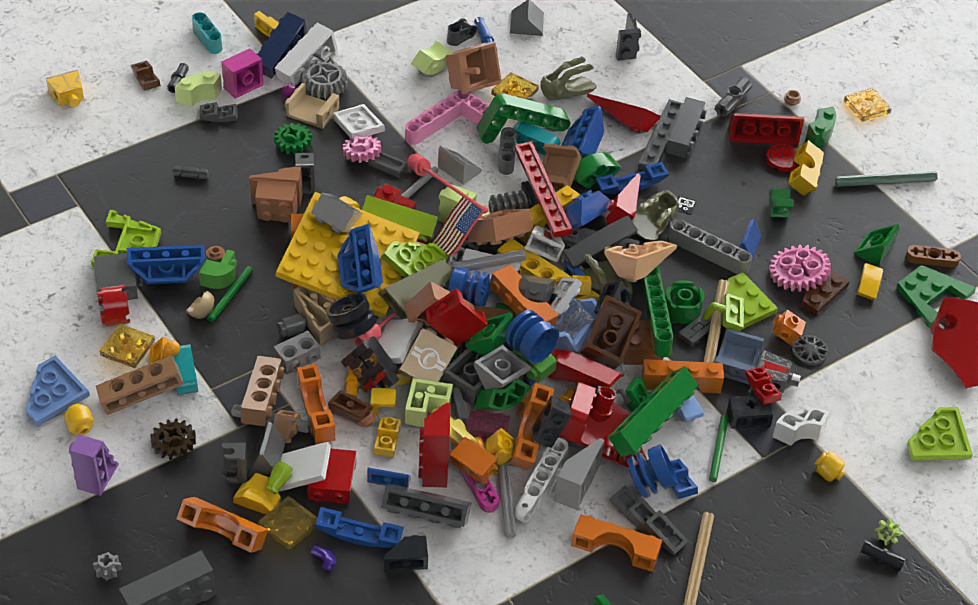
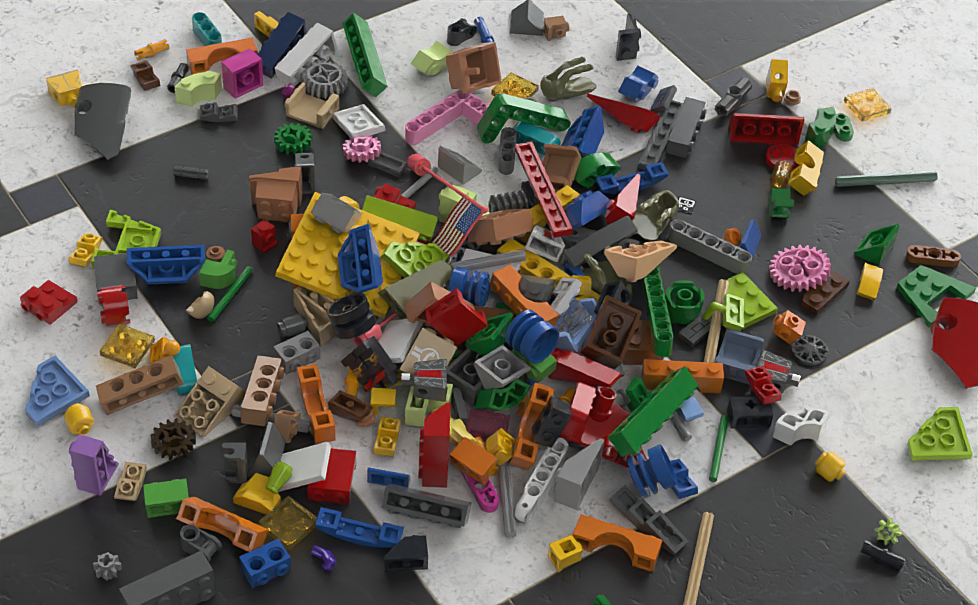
(47, 301): none -> red plate
(85, 249): none -> yellow slope
(104, 116): none -> dark grey panel
(131, 481): none -> tan slope
(151, 49): none -> light orange pin
(165, 497): none -> bright green brick
(201, 541): none -> dark grey piece
(202, 58): none -> orange arch
(209, 402): none -> tan slope
(262, 559): none -> blue brick
(264, 236): none -> red brick
(364, 55): none -> green brick
(428, 379): none -> dark grey torso
(555, 27): none -> medium nougat brick
(565, 552): none -> yellow brick
(639, 84): none -> blue brick
(663, 99): none -> dark grey tile
(681, 426): none -> light grey bar
(732, 236): none -> orange tile
(777, 87): none -> yellow torso
(781, 174): none -> clear yellow brick
(843, 128): none -> green plate

